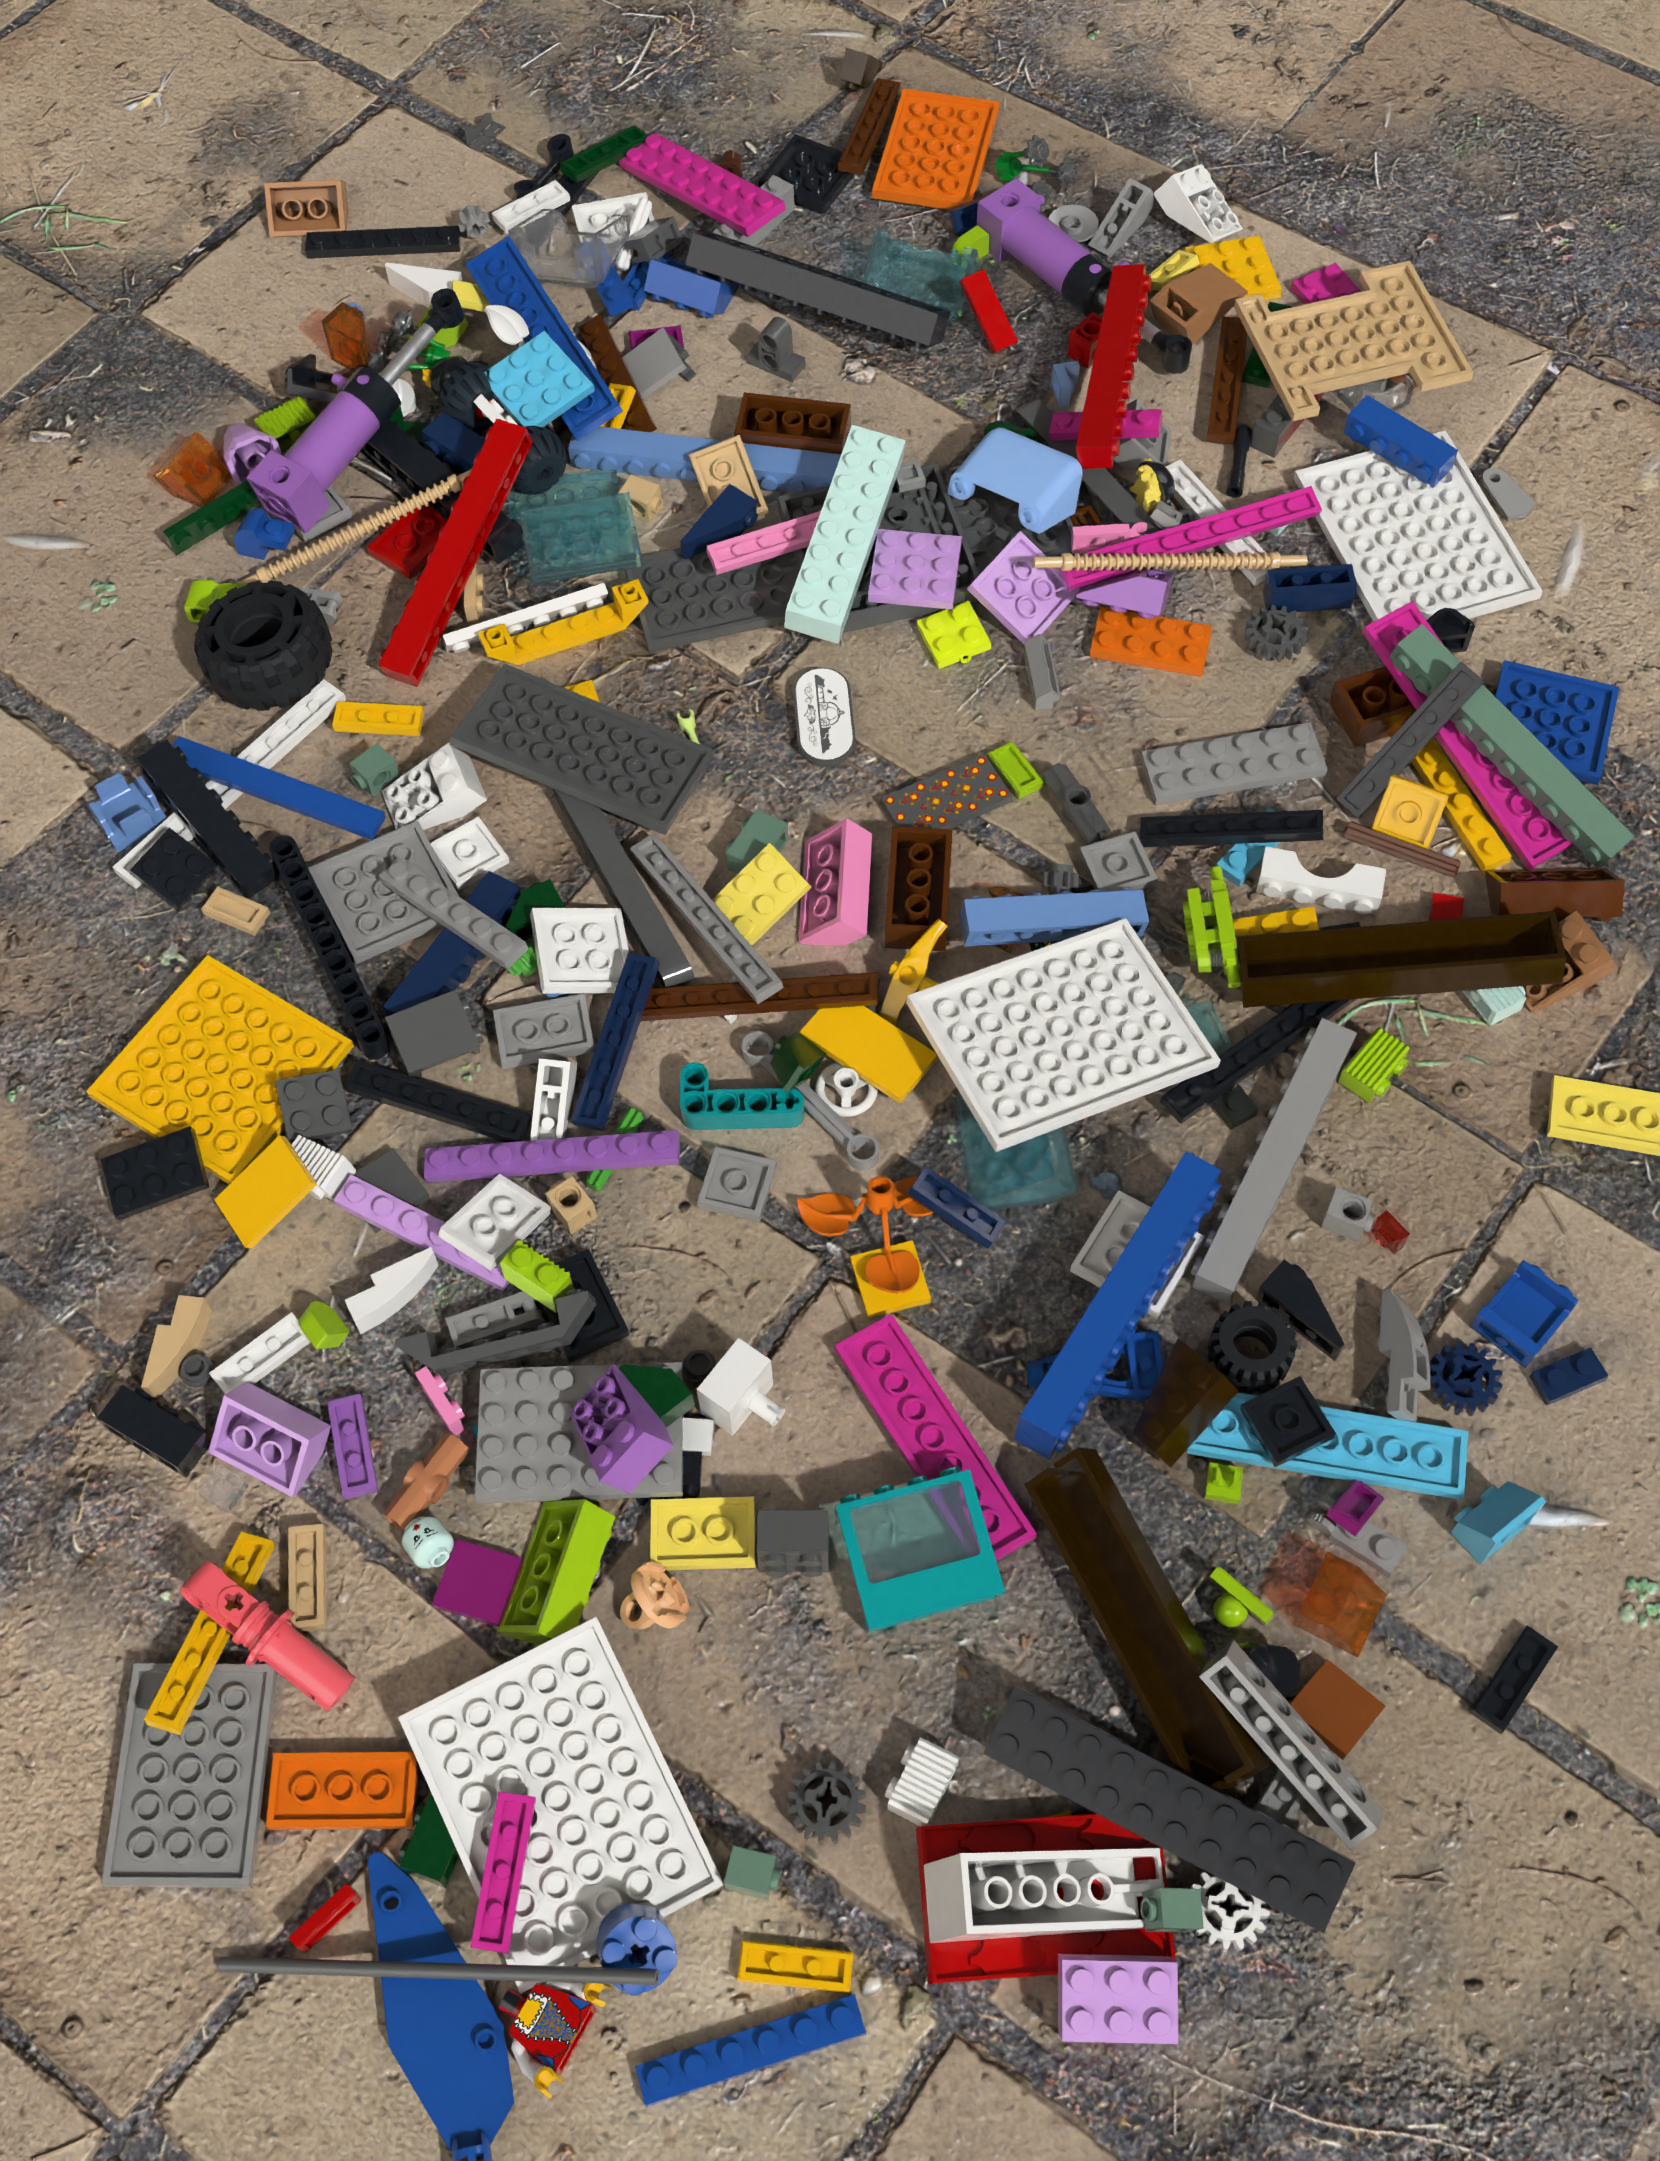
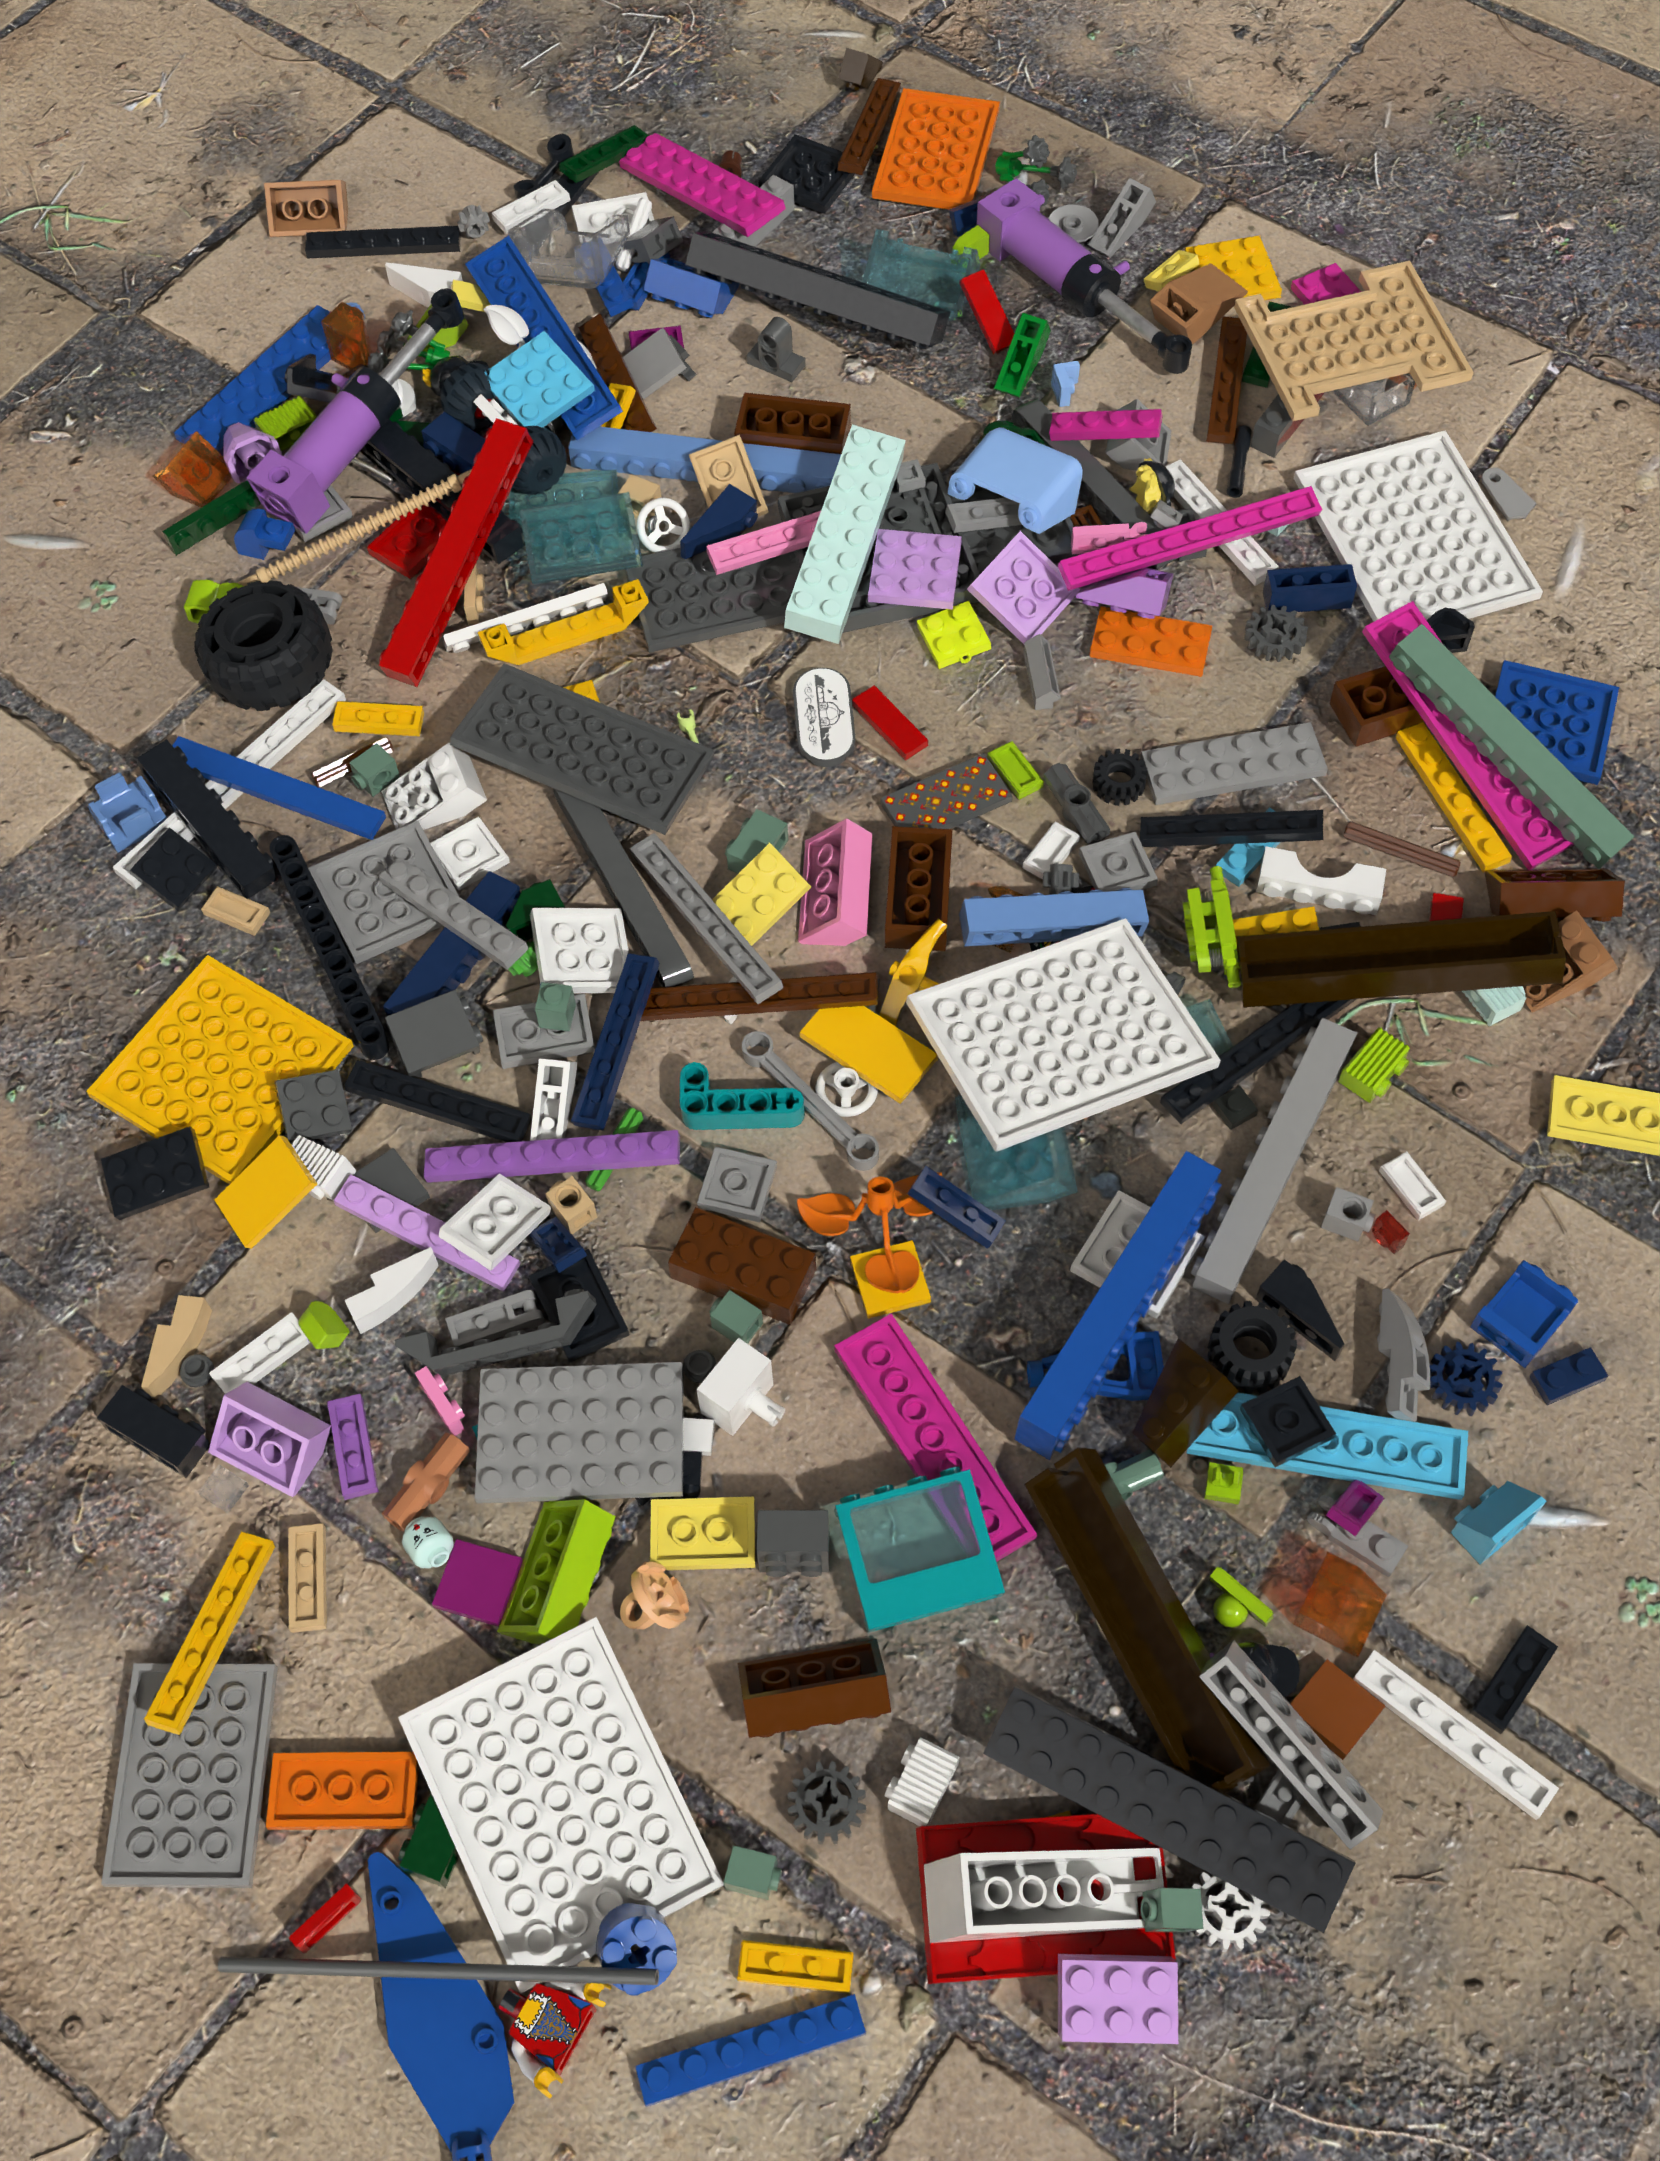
(261, 384): none -> blue plate
(267, 1636): coral piece -> none
(342, 765): none -> axle
(472, 133): dark grey piece -> none
(503, 1872): dark pink plate -> none
(536, 1275): lime brick -> none
(555, 1006): none -> sand green brick
(557, 1244): none -> dark blue plate
(620, 1431): medium lavender slope -> none
(653, 524): none -> white piece
(661, 1390): dark green slope -> none
(735, 1317): none -> sand green brick
(757, 1267): none -> reddish brown brick
(795, 1060): dark green slope -> none
(814, 1688): none -> reddish brown slope
(889, 722): none -> red tile
(983, 514): none -> light grey plate
(1023, 354): none -> green slope
(1051, 849): none -> white tile
(1068, 561): tan hose -> none
(1084, 340): red head -> none
(1113, 367): red brick -> none
(1119, 790): none -> black tyre
(1135, 1473): none -> sand green piece
(1197, 204): white slope -> none
(1400, 441): blue brick -> none
(1410, 739): black plate -> none
(1410, 811): yellow tile -> none
(1412, 1186): none -> white tile
(1456, 1735): none -> white plate

